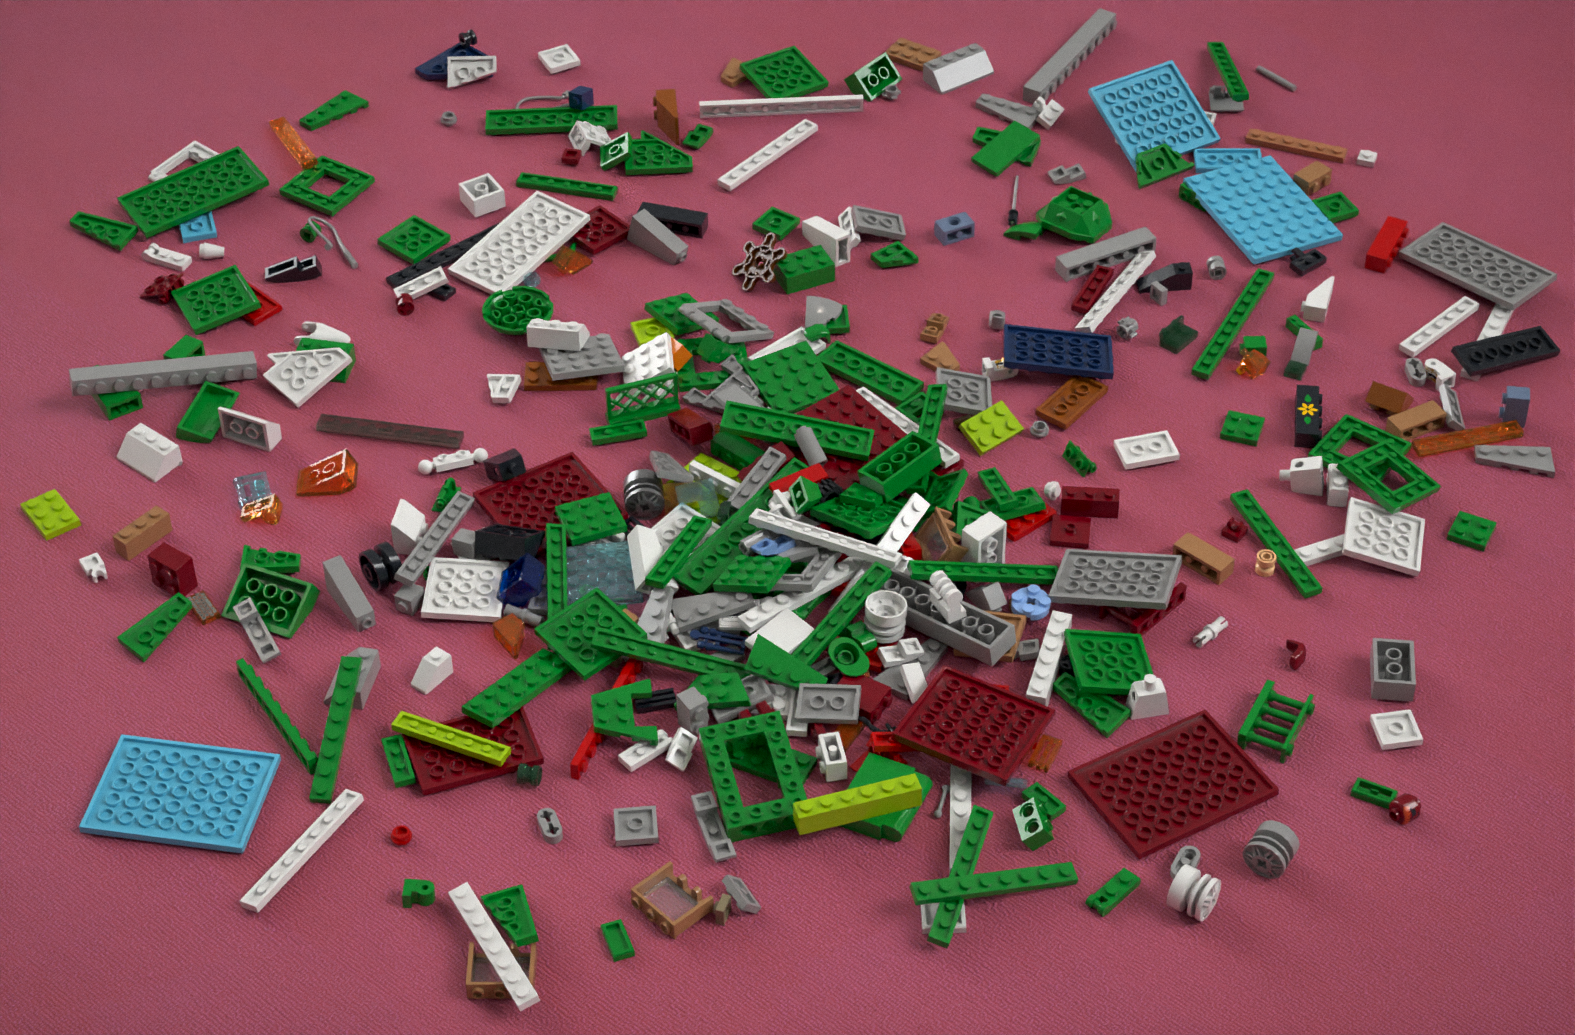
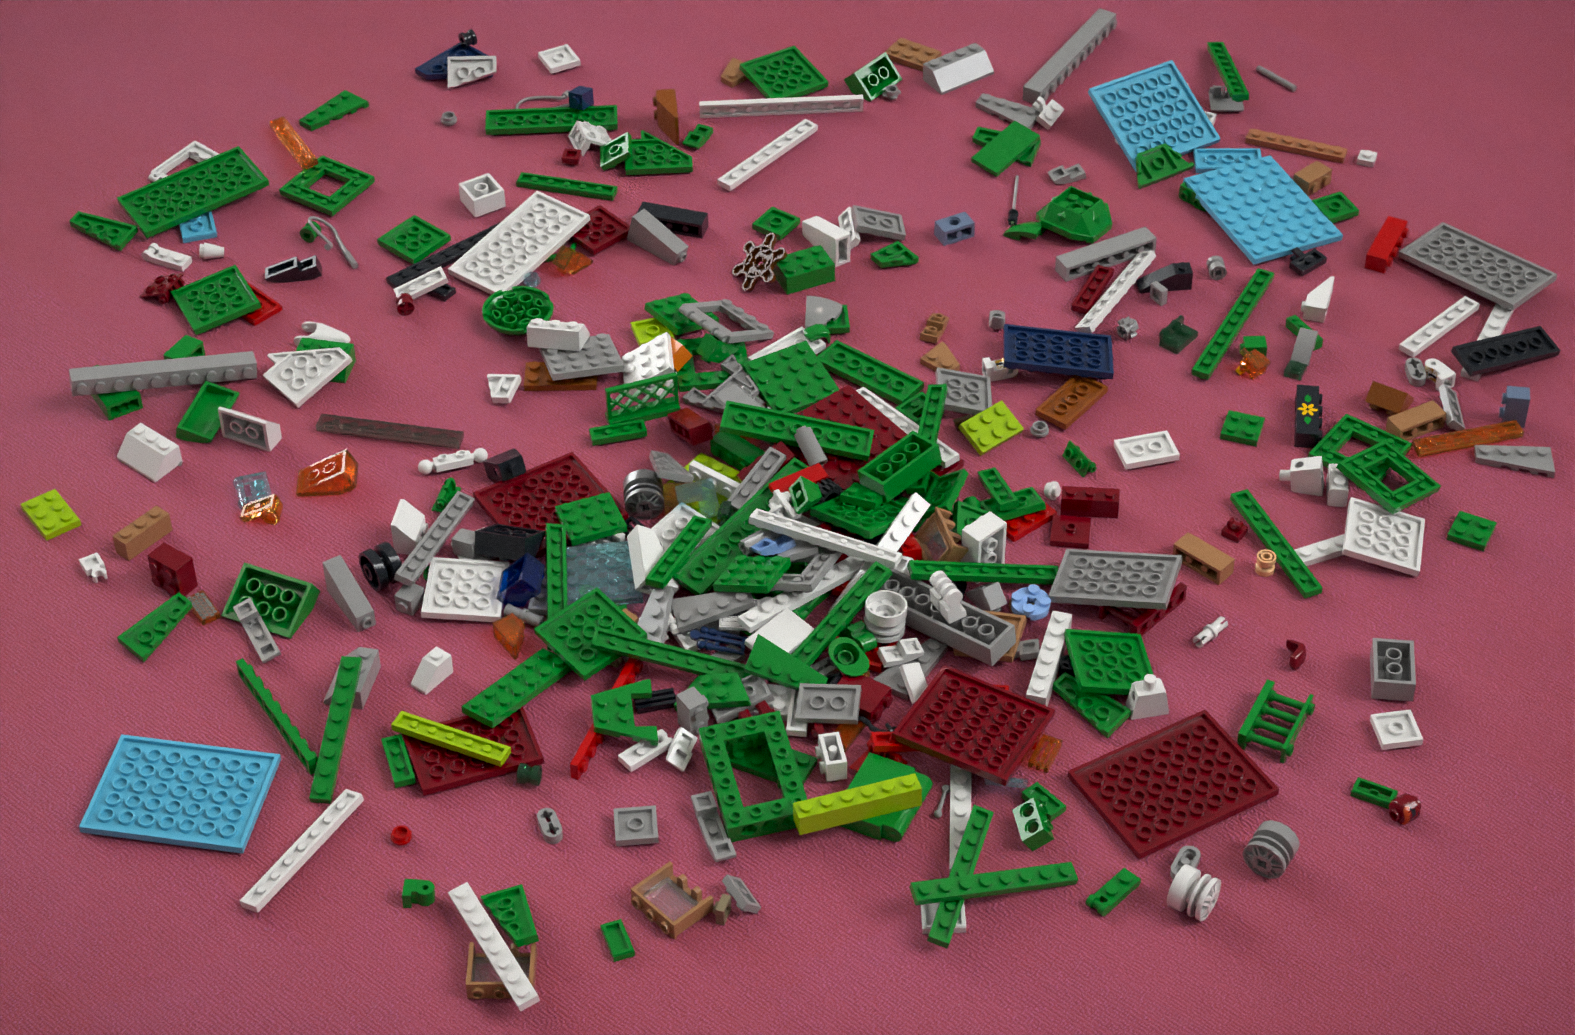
(278, 562): green wing -> none

